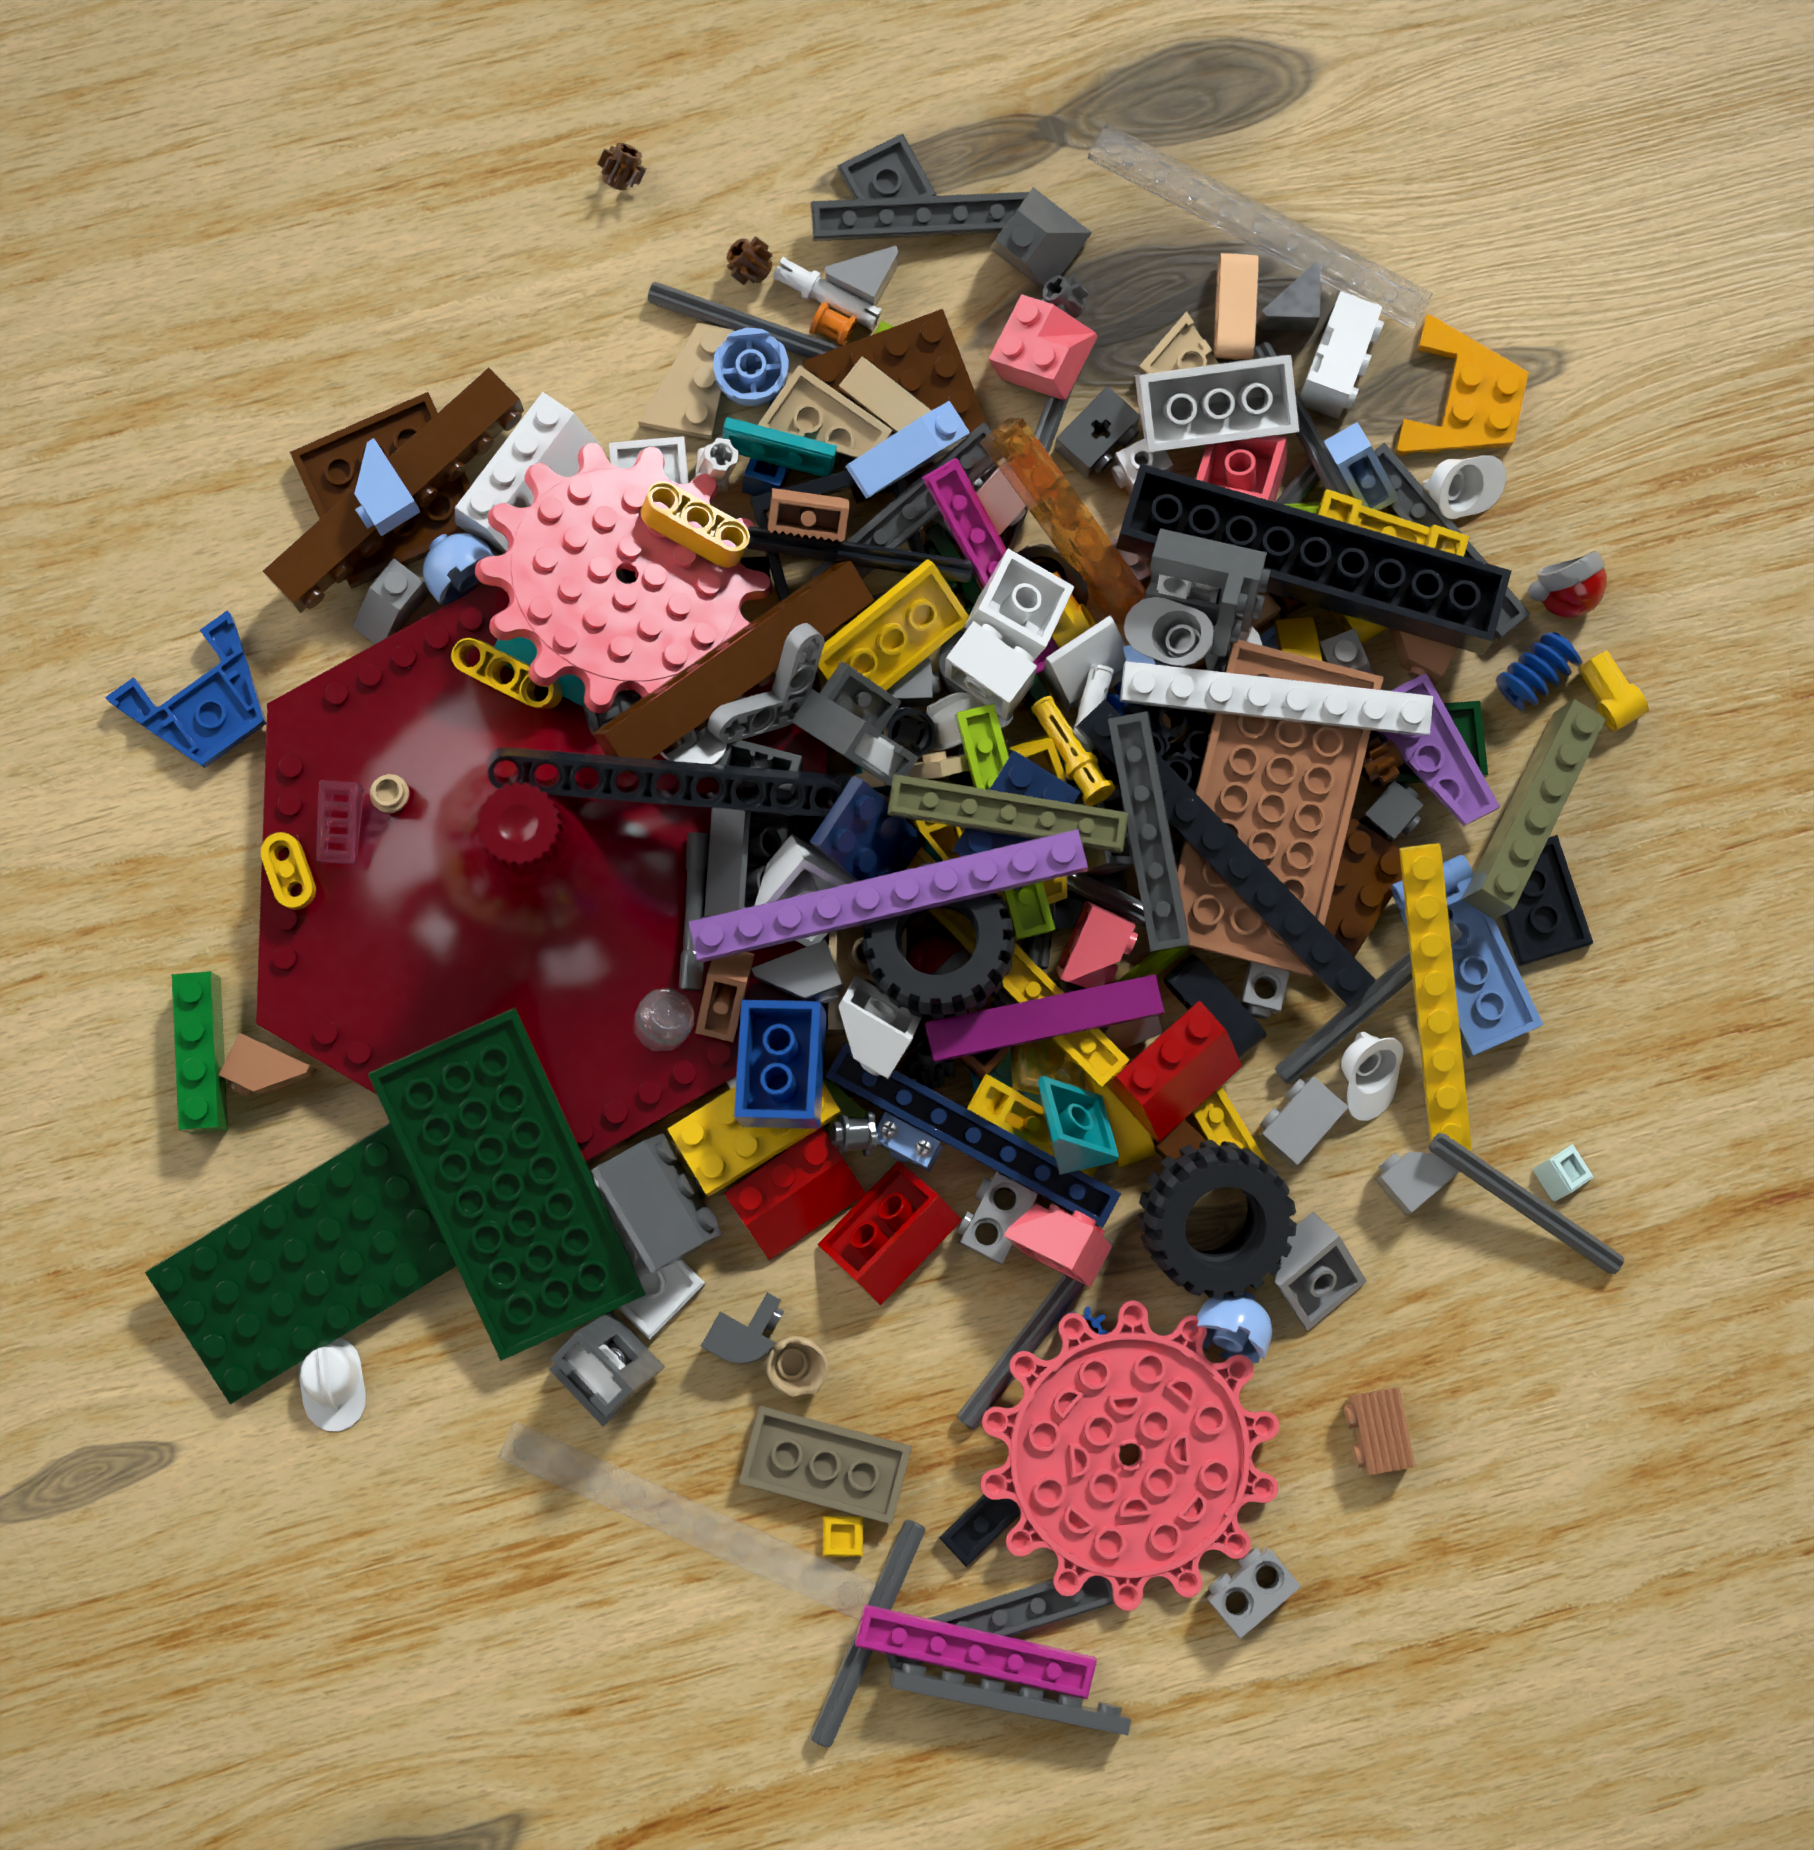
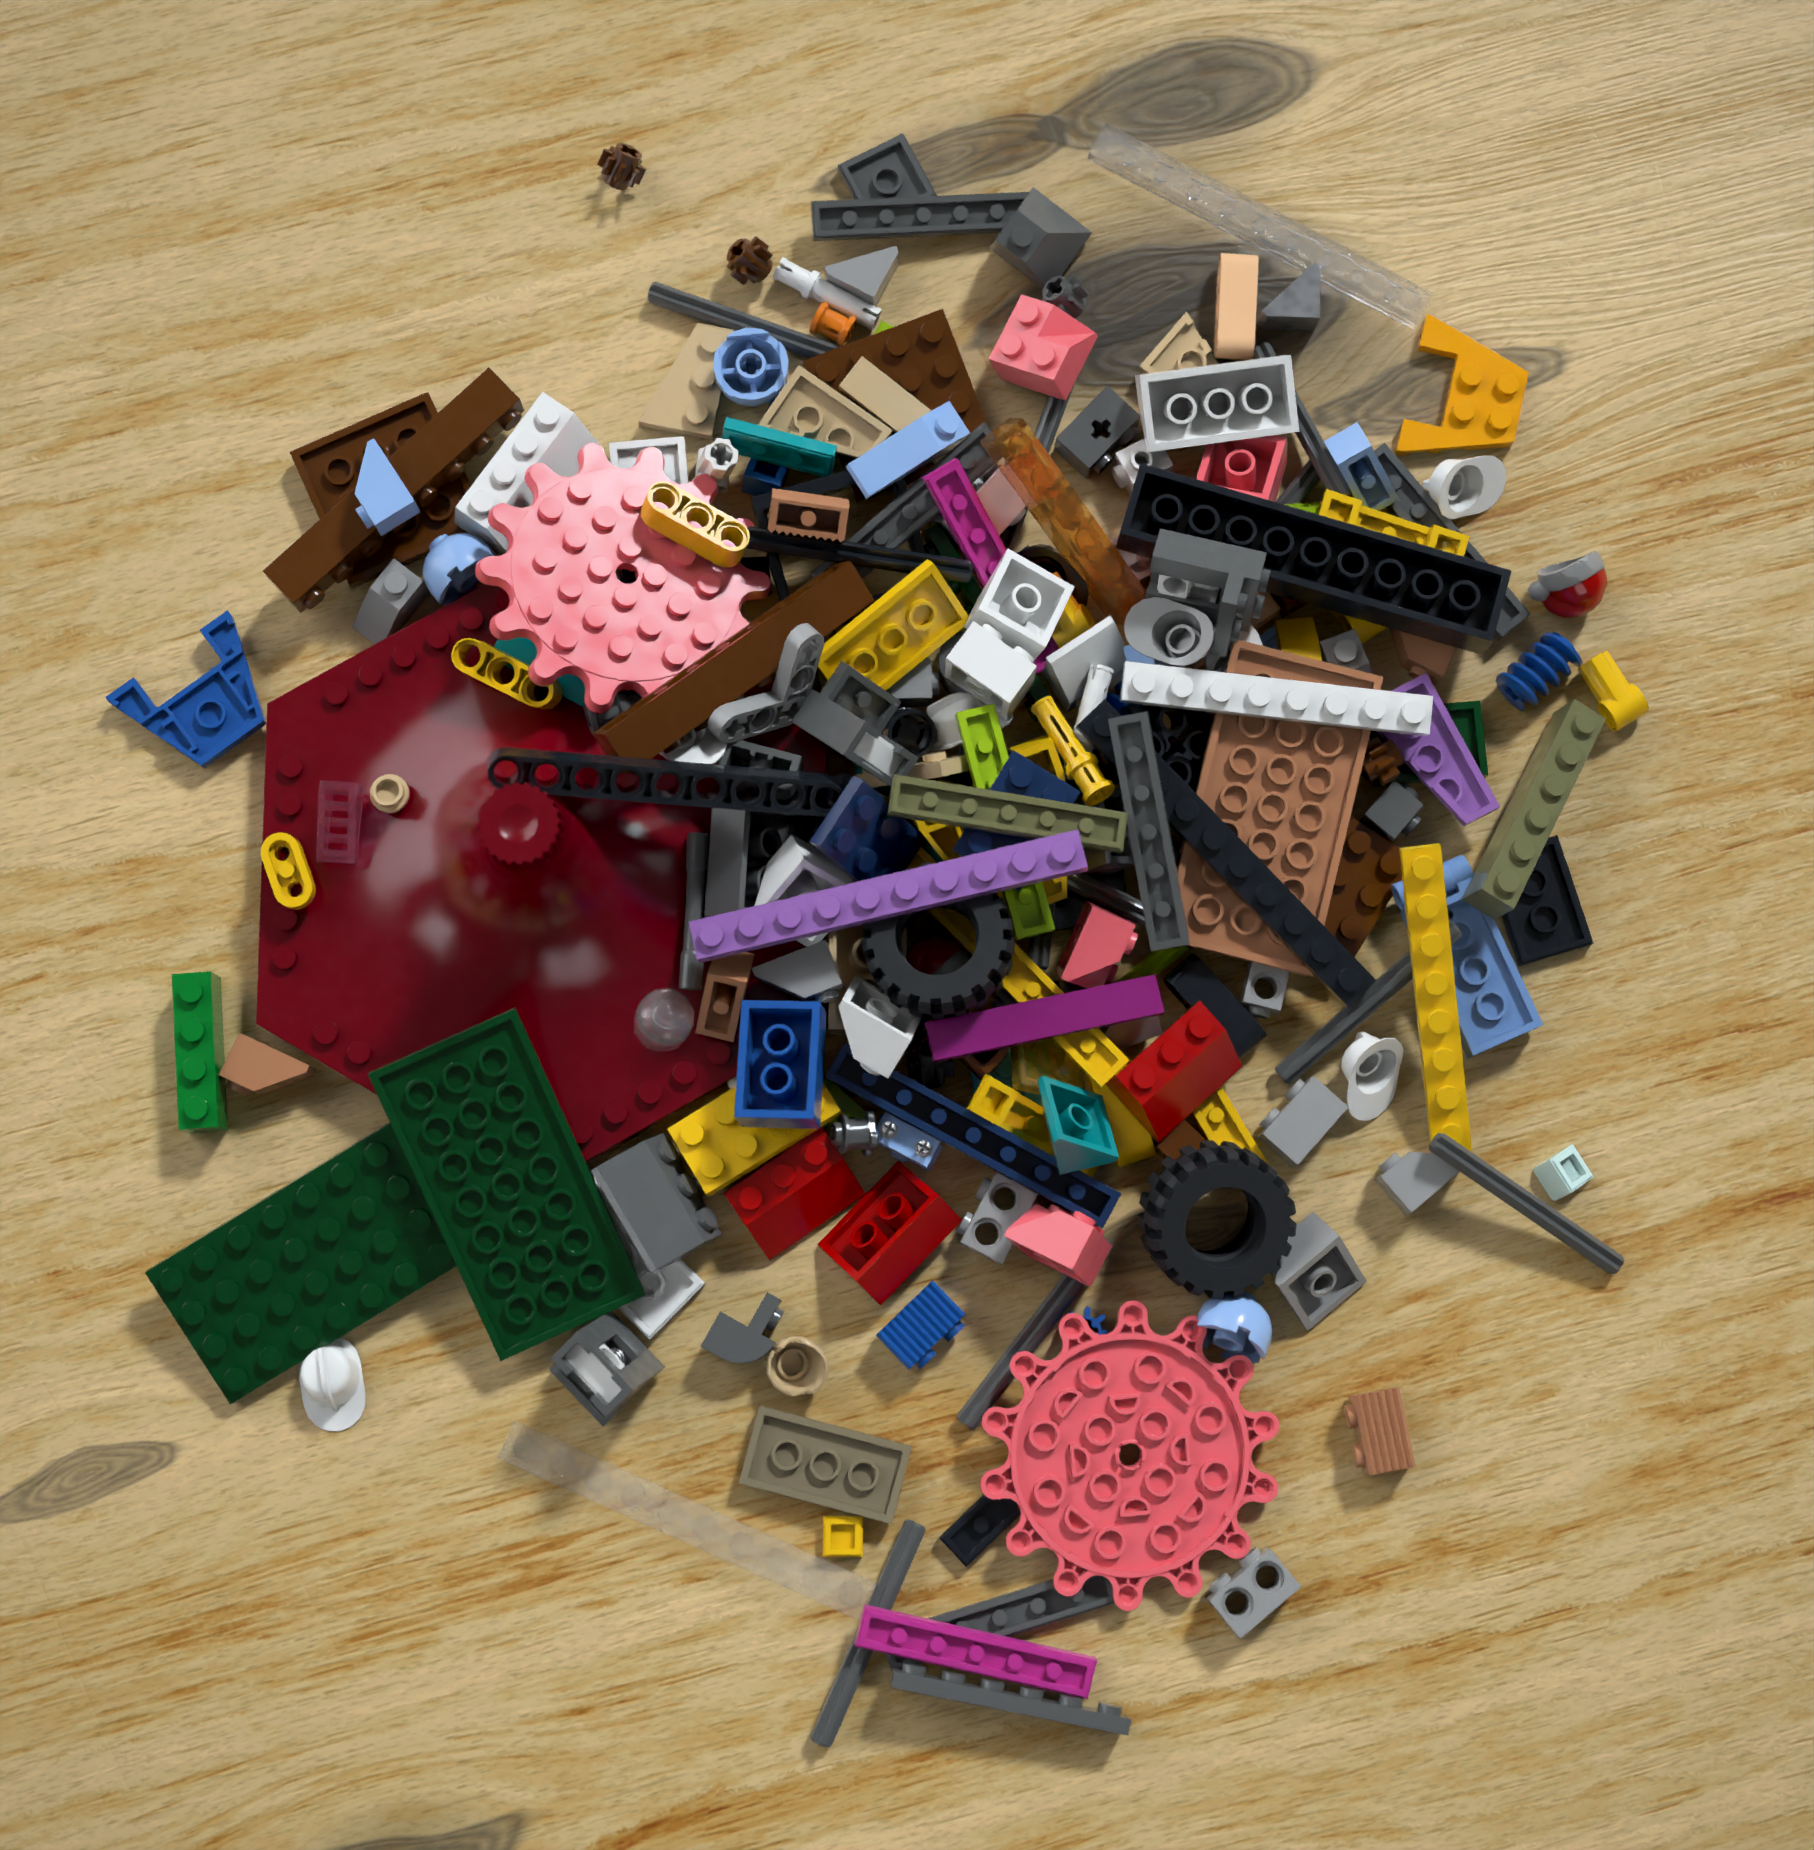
(921, 1326): none -> blue brick
(1341, 355): white wedge -> none

